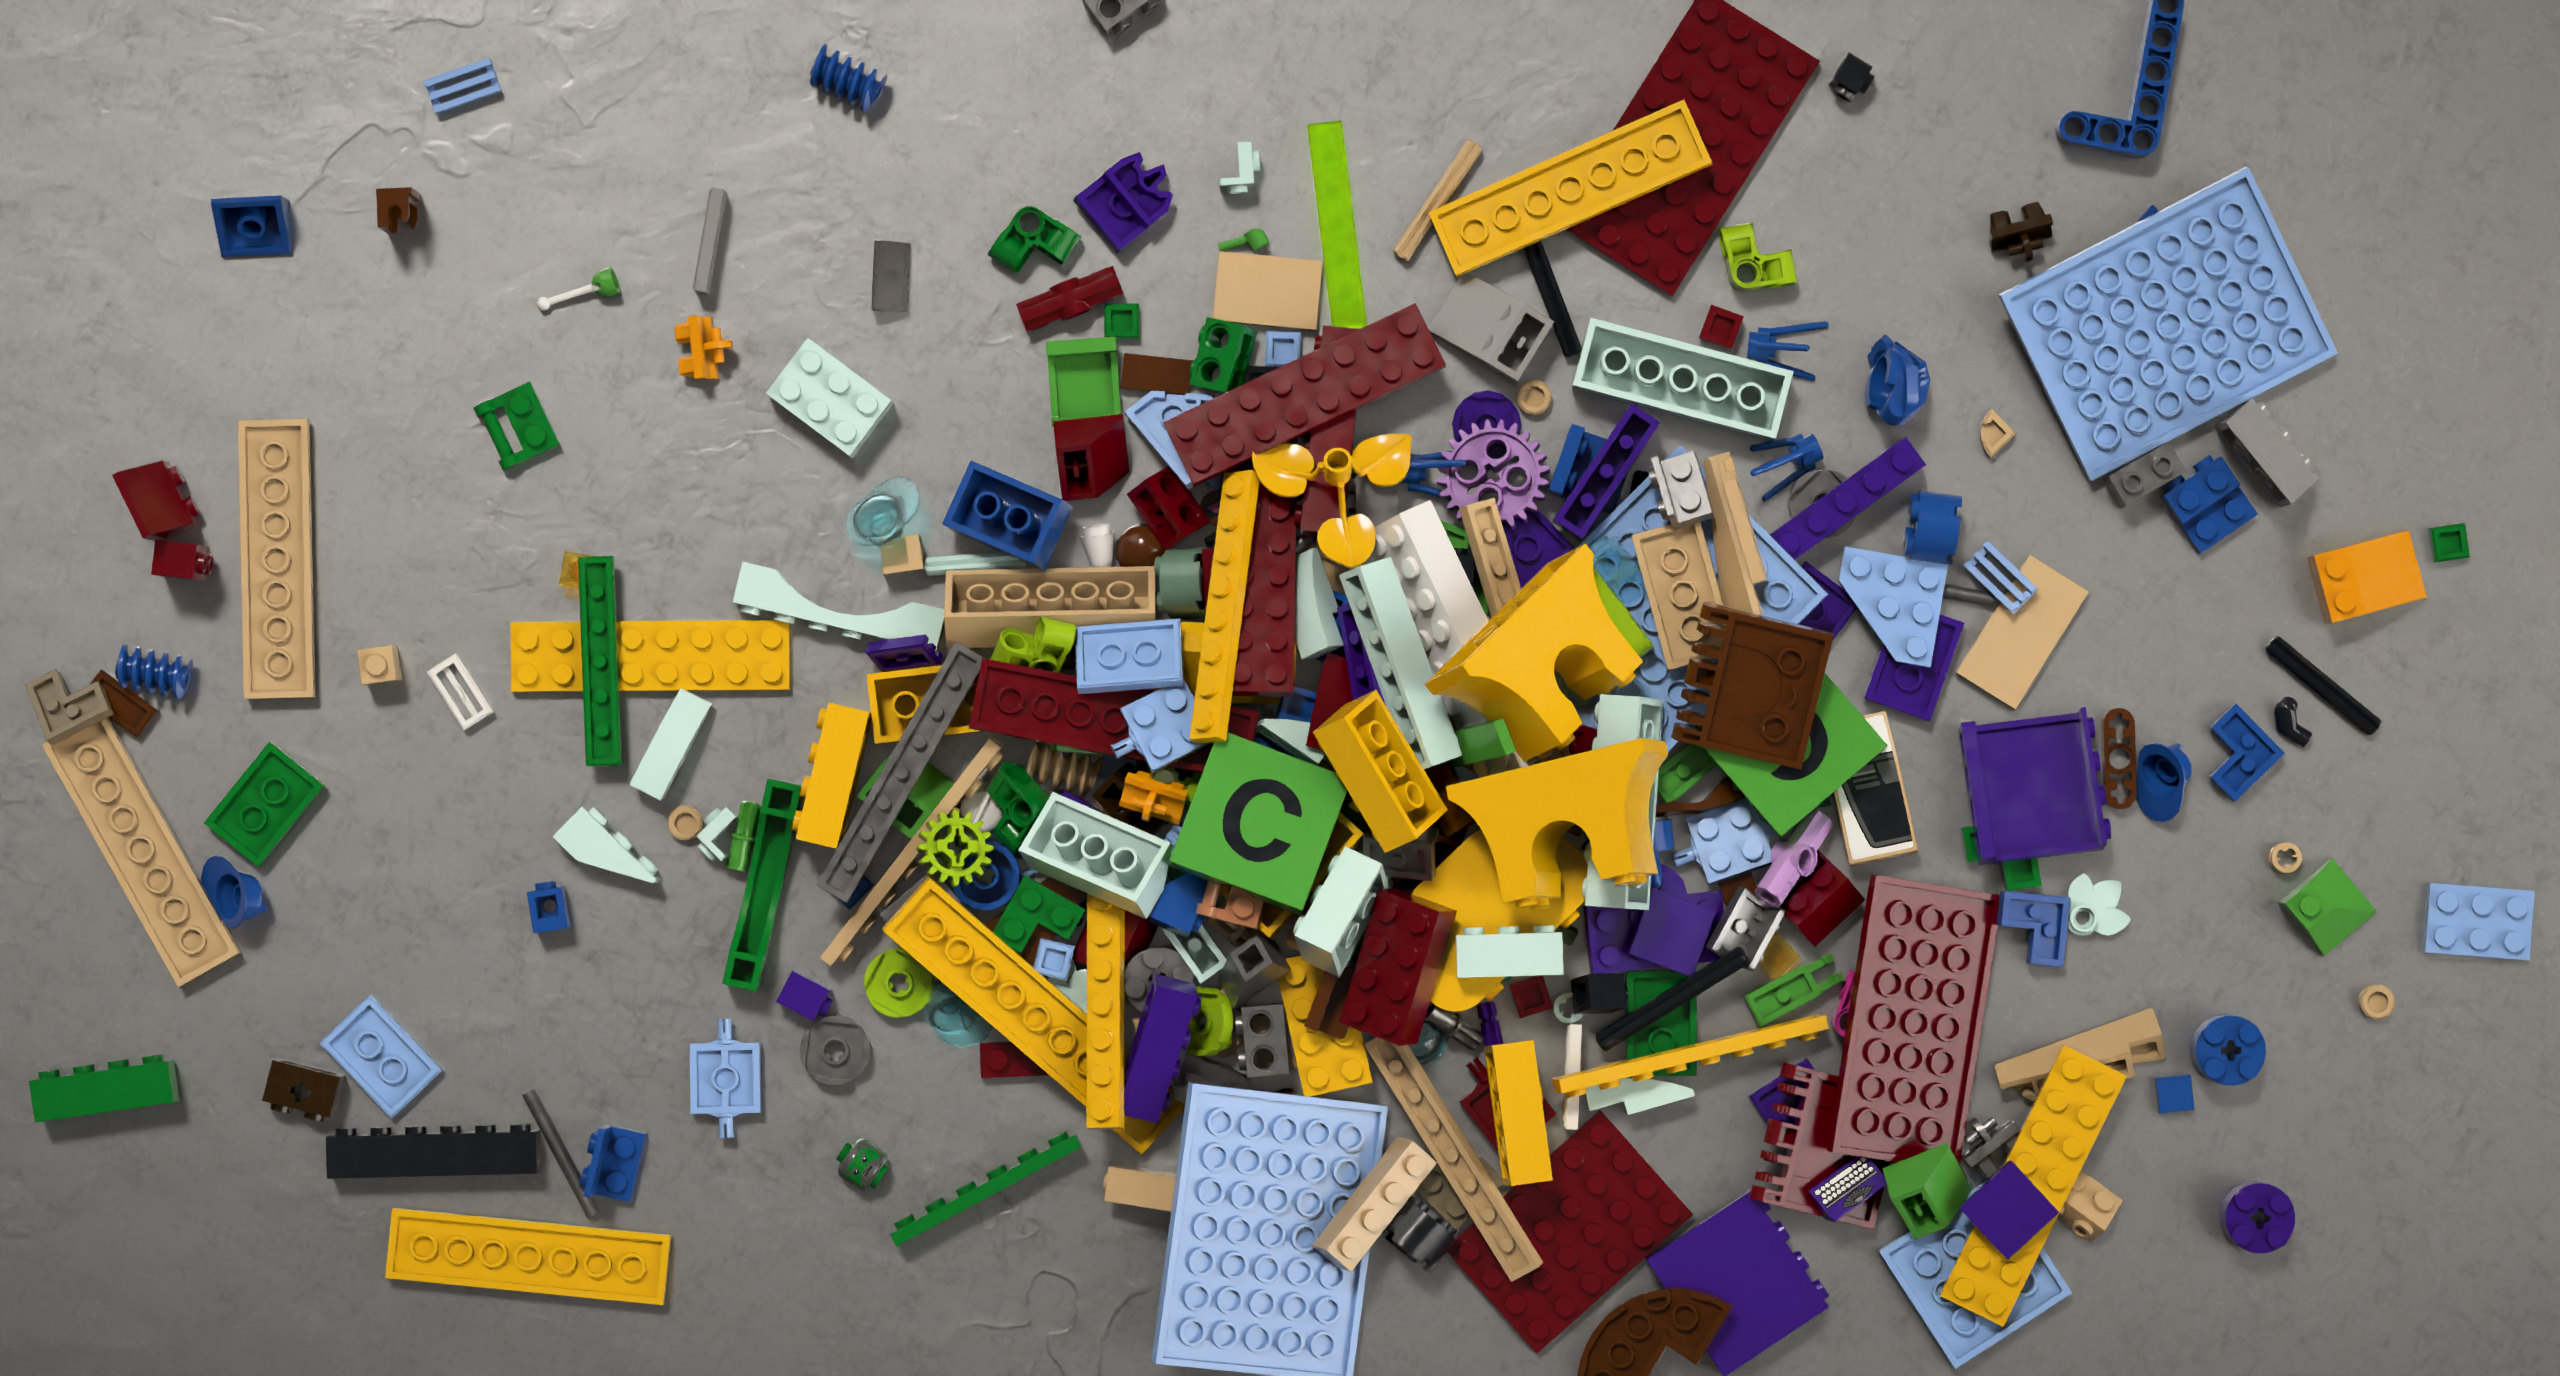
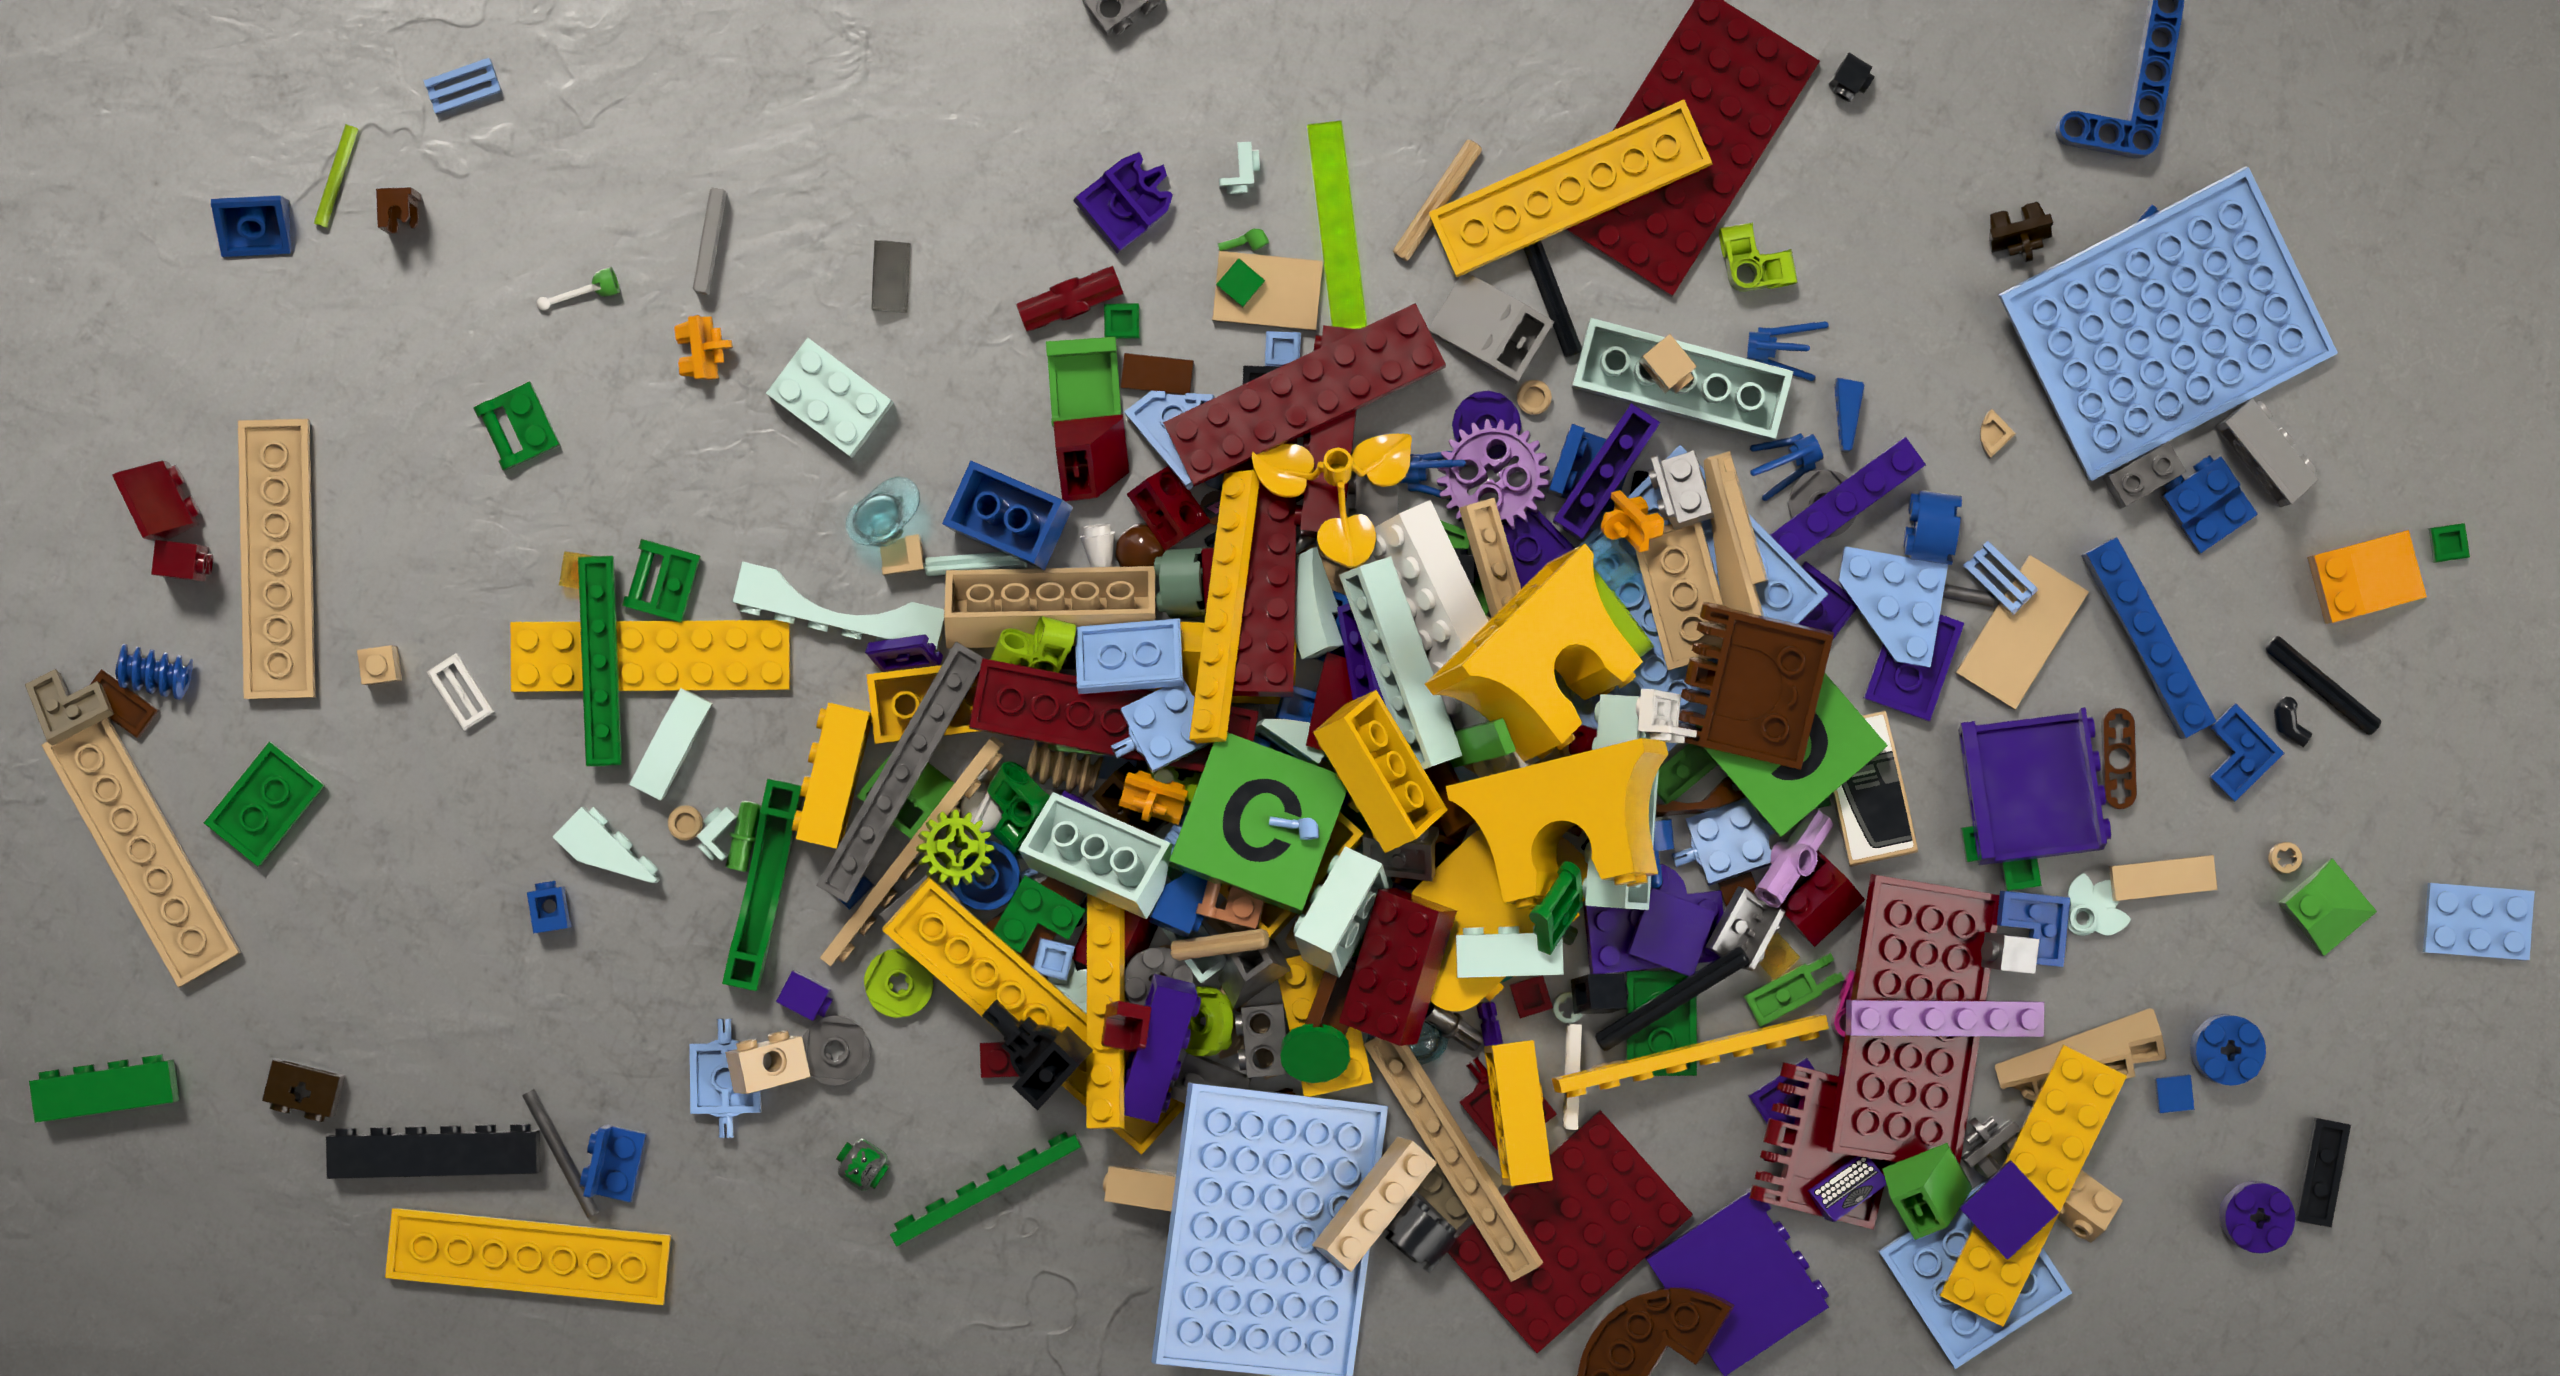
(233, 893): blue piece -> none
(335, 176): none -> lime bar
(381, 1056): light blue tile -> none
(672, 585): none -> green plate
(786, 1066): none -> tan brick
(846, 79): blue piece -> none
(954, 1018): clear light blue piece -> none
(1016, 245): green piece -> none
(1037, 1053): none -> black brick
(1126, 1026): none -> dark red panel
(1219, 944): none -> tan axle
(1231, 359): green brick -> none
(1240, 282): none -> green tile
(1307, 826): none -> light blue hand
(1315, 1053): none -> green tile
(1558, 907): none -> green plate
(1632, 521): none -> light orange hips
(1637, 1095): light aqua slope -> none
(1659, 716): none -> white bracket
(1668, 365): none -> tan brick
(1721, 327): dark red plate -> none
(1848, 402): none -> blue slope
(1896, 382): blue helmet -> none
(1944, 1018): none -> plate
(2009, 953): none -> brick
(2149, 635): none -> blue arch
(2161, 780): blue piece -> none
(2163, 878): none -> tan tile
(2323, 1172): none -> black plate
(2376, 1001): tan tile -> none

